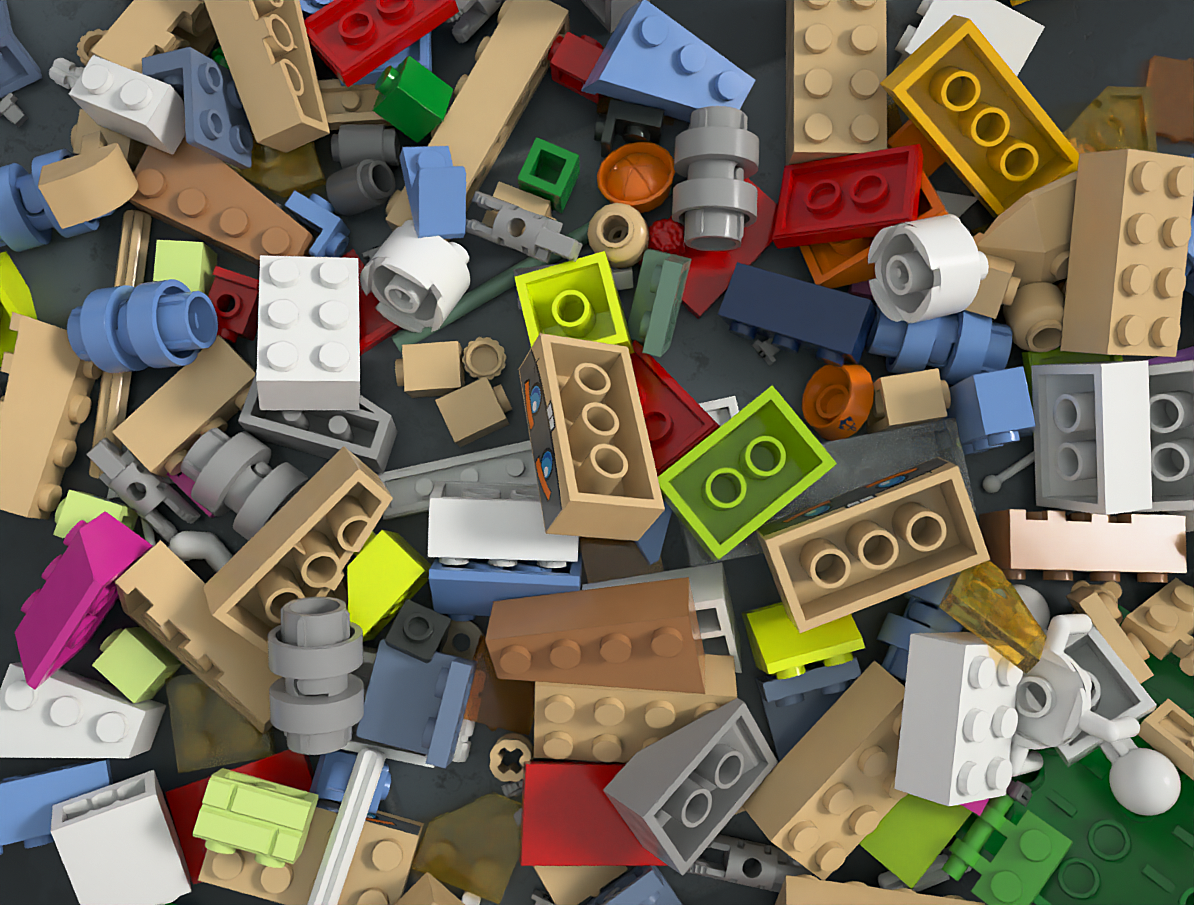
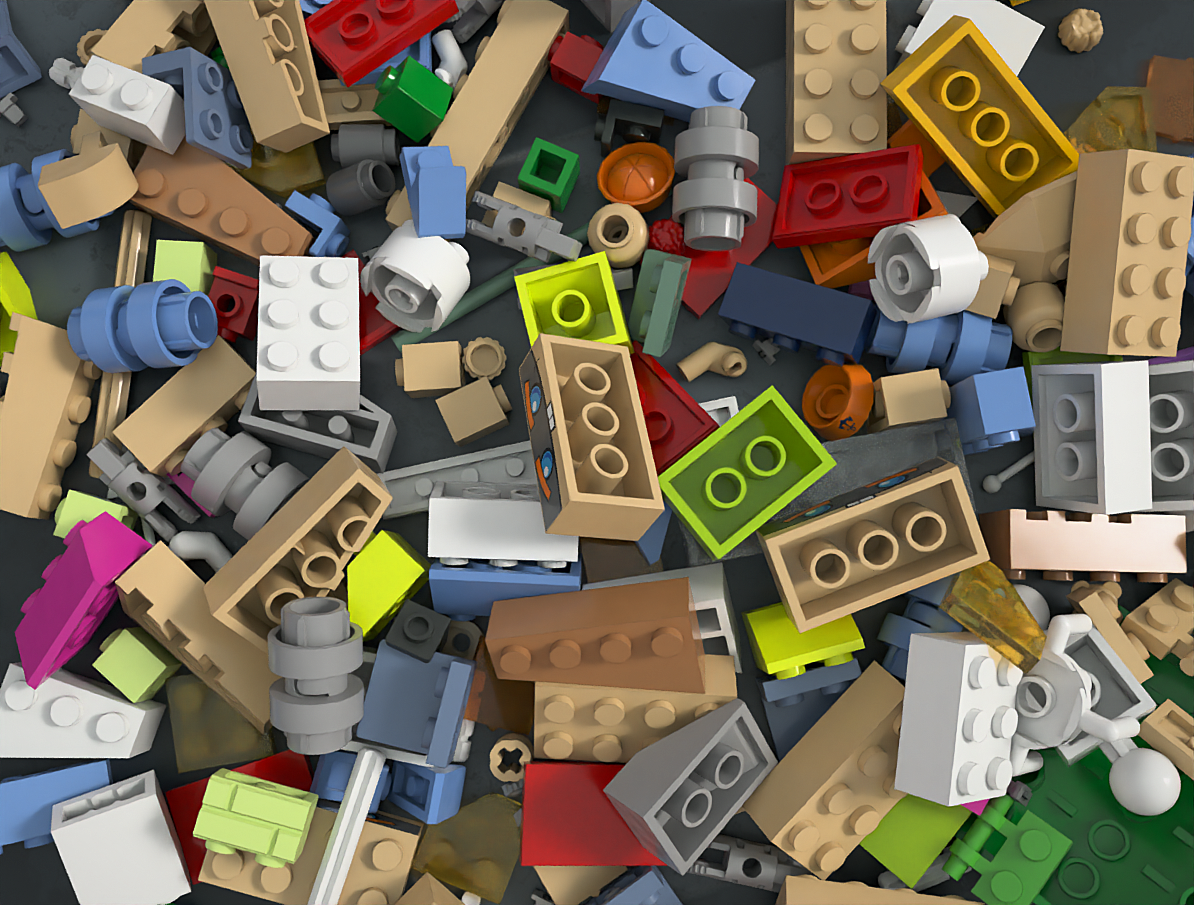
(427, 791): none -> medium blue slope
(452, 60): none -> white arm
(715, 358): none -> tan arm
(1081, 30): none -> tan piece

